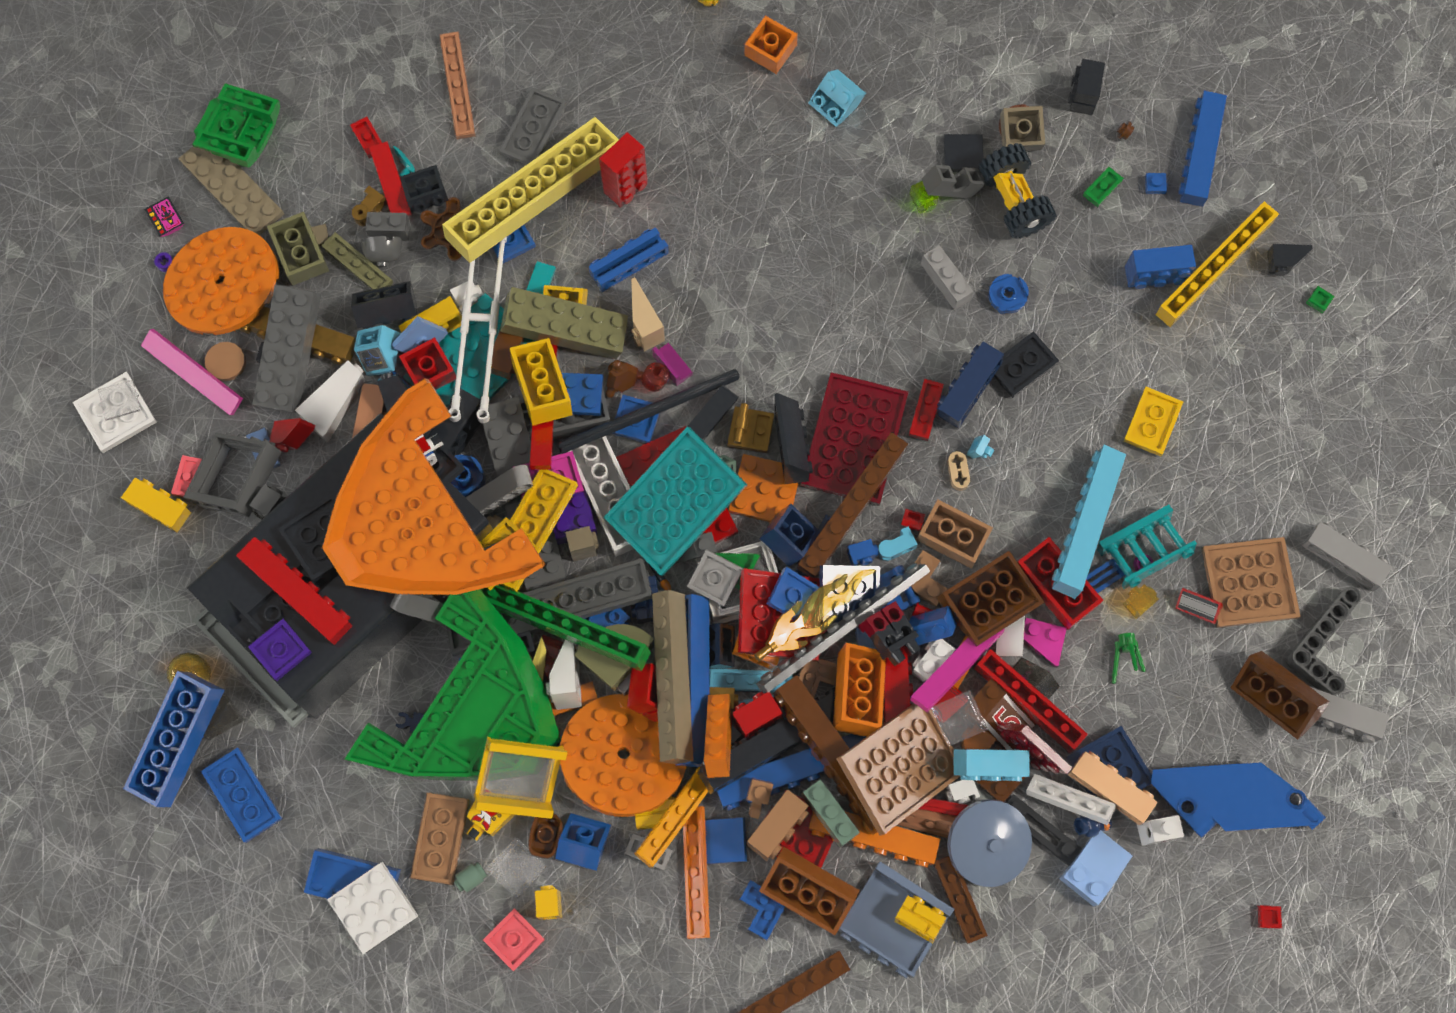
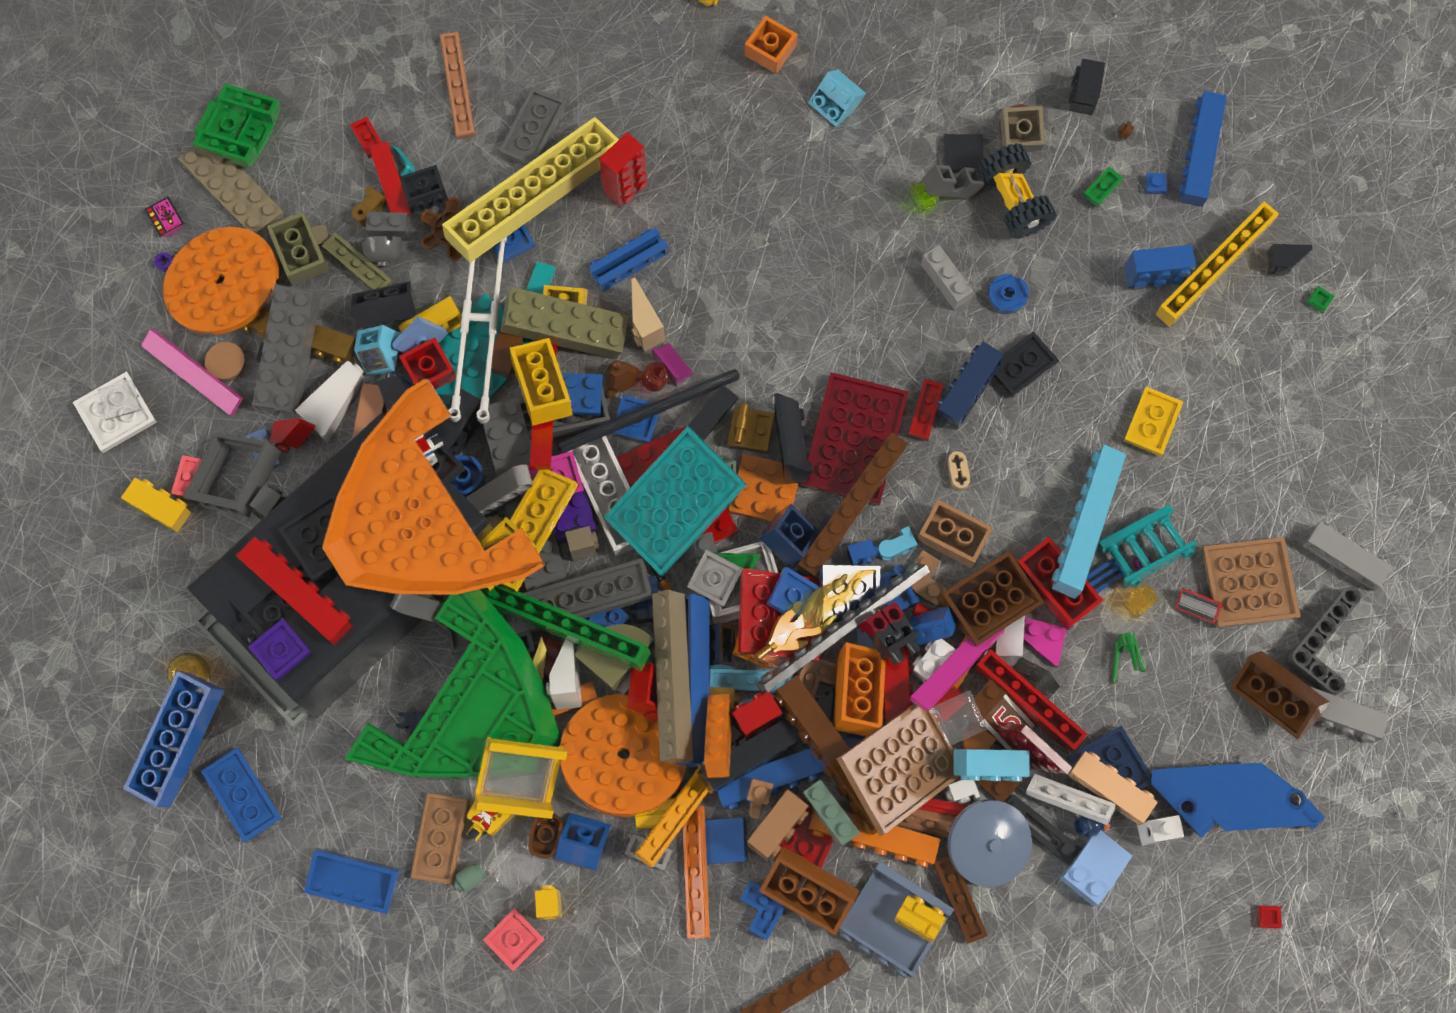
(372, 907): white plate -> none
(459, 294): white brick -> none
(913, 519): red plate -> none
(979, 448): medium azure tile -> none

